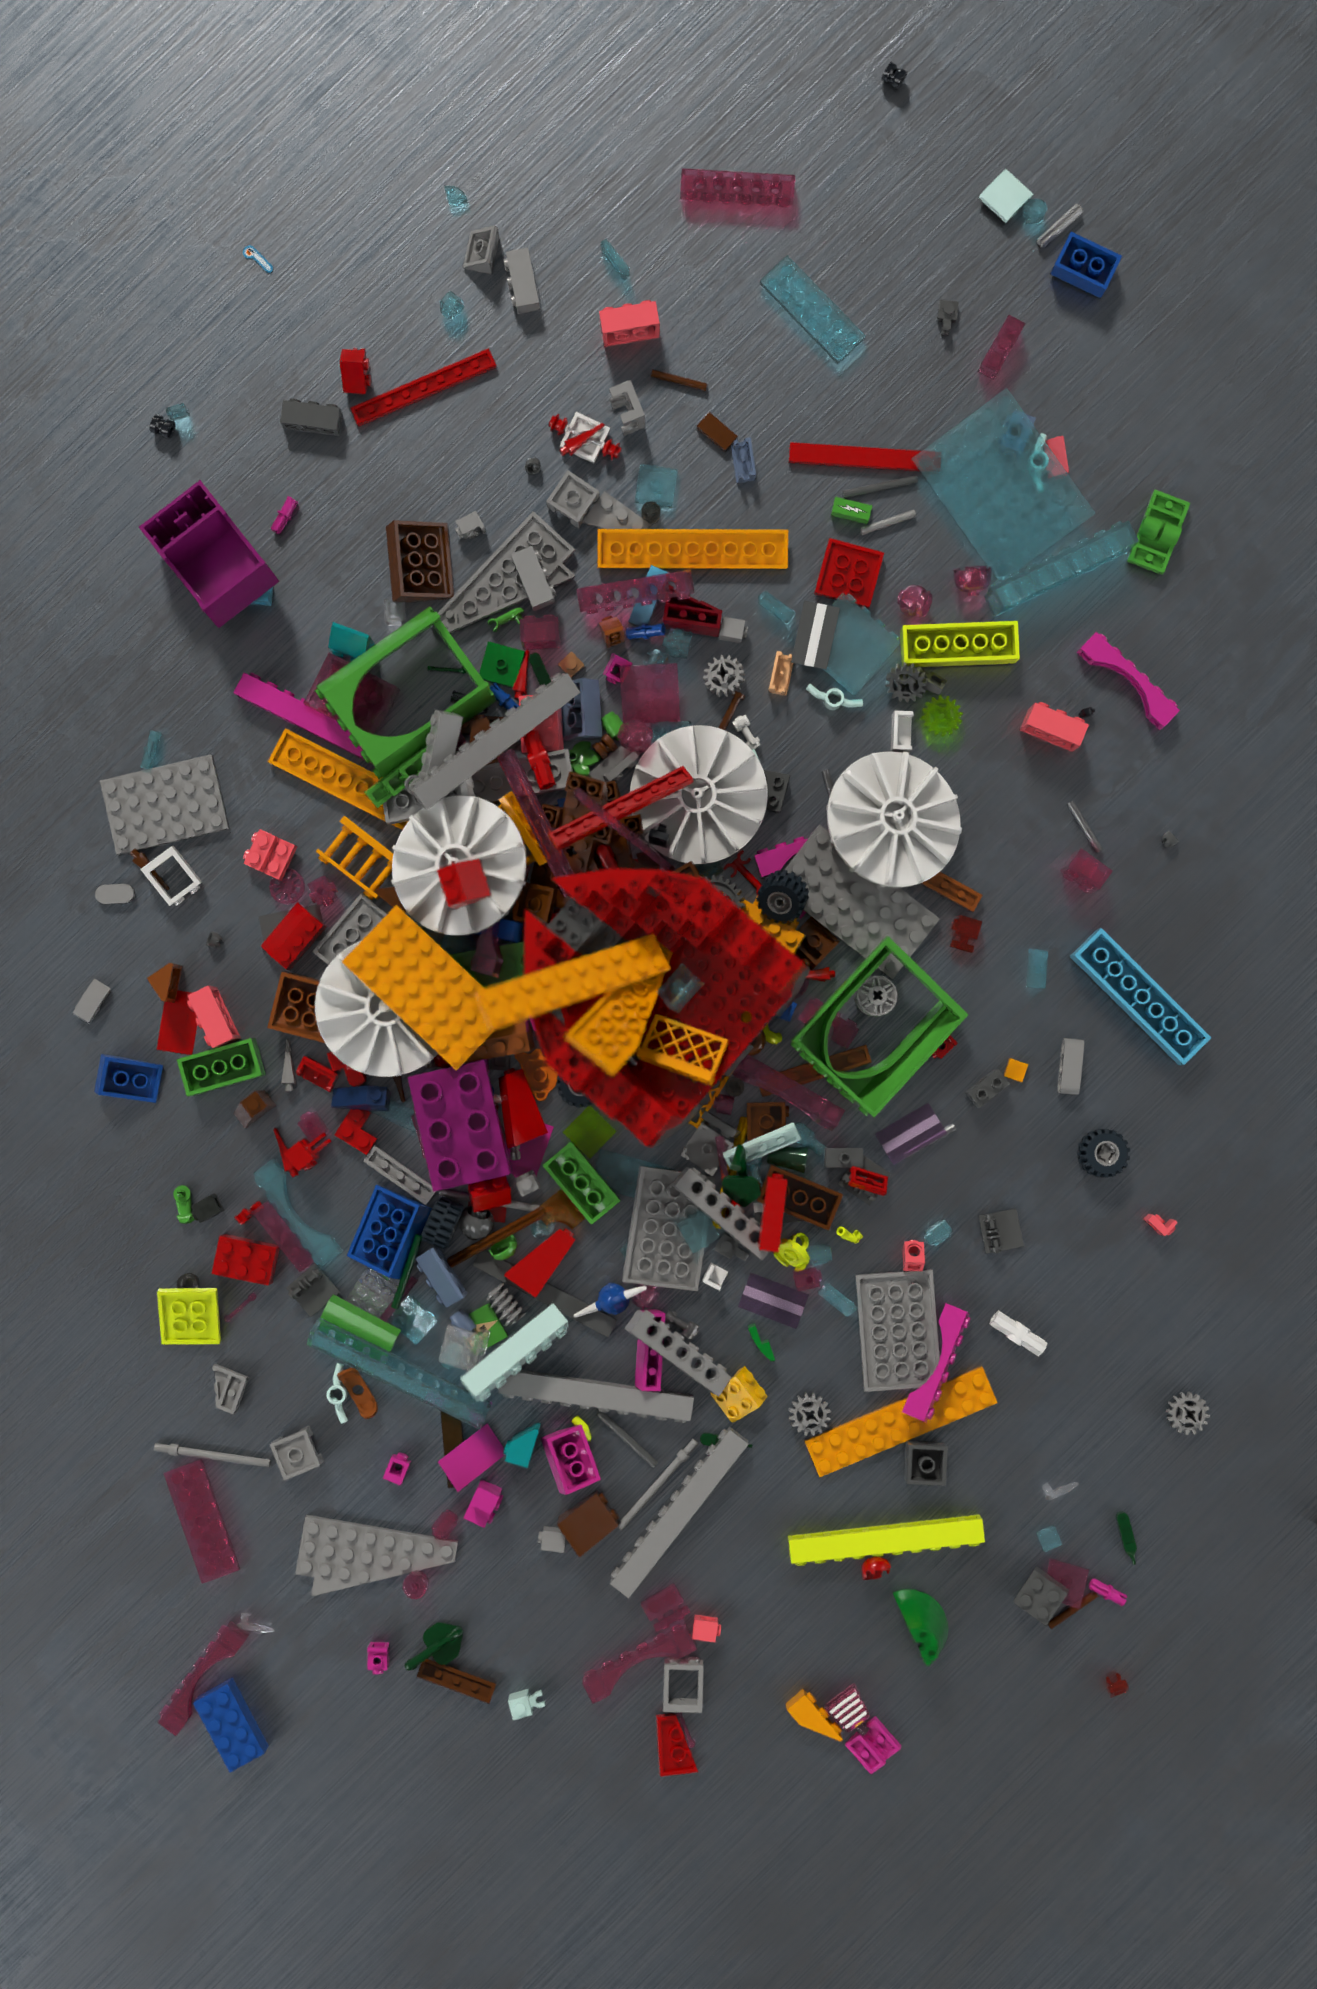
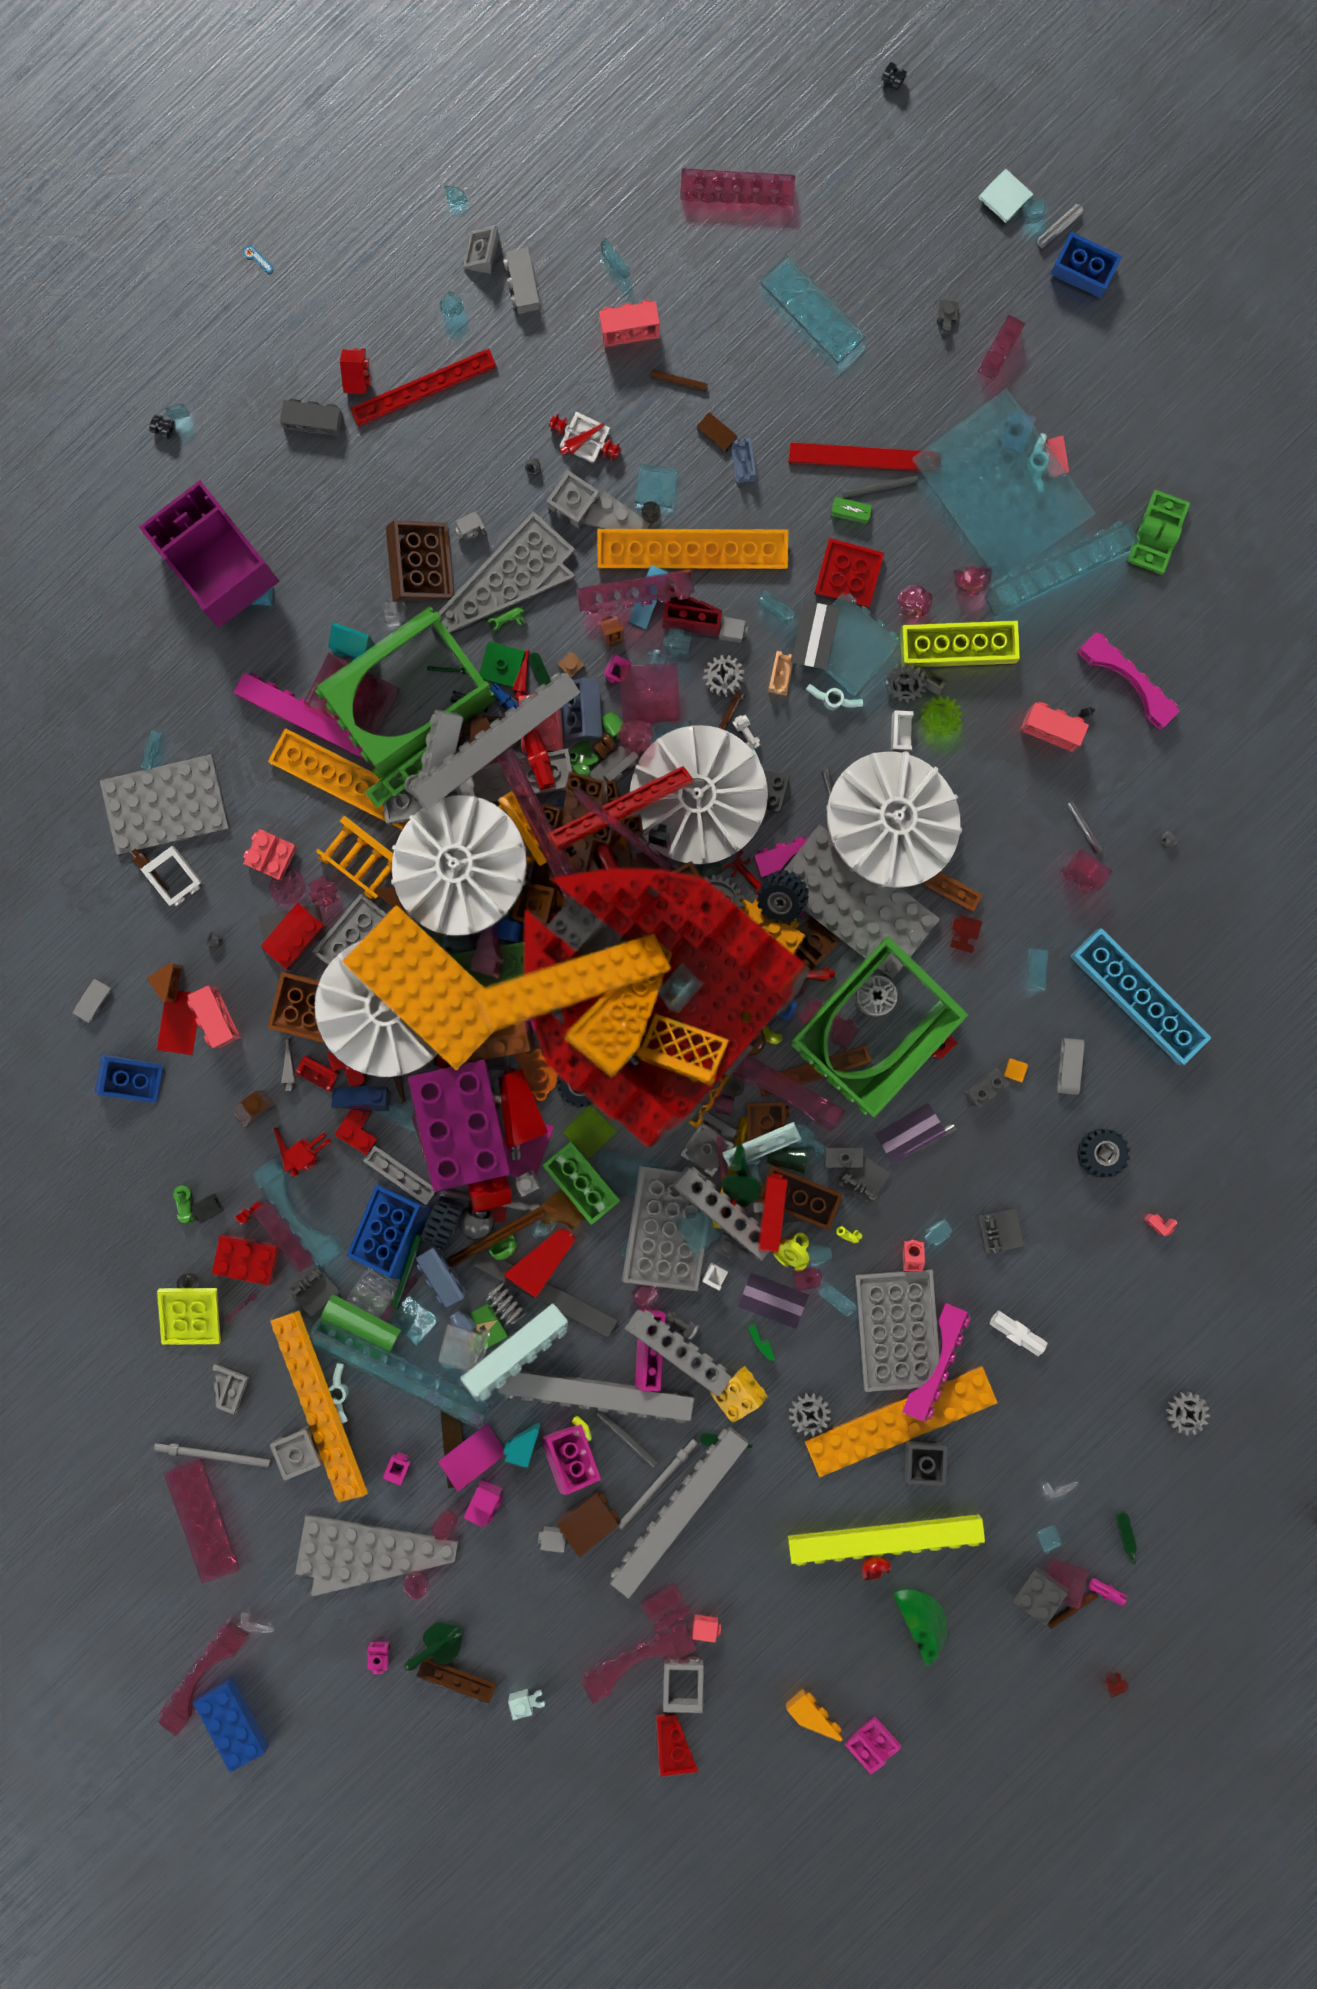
(115, 894): light grey tile -> none
(221, 1067): bright green brick -> none
(284, 515): dark pink axle -> none
(312, 1125): clear pink brick -> none
(318, 1407): none -> light orange plate
(366, 1401): dark orange piece -> none
(464, 883): red slope -> none
(533, 578): light grey brick -> none
(540, 632): clear pink brick -> none
(611, 1299): blue helmet -> none
(625, 395): light grey panel -> none
(645, 631): blue pin -> none
(691, 1743): clear pink hinge -> none
(849, 1710): clear pink torso -> none
(868, 1183): red tile -> none
(888, 522): light grey bar -> none

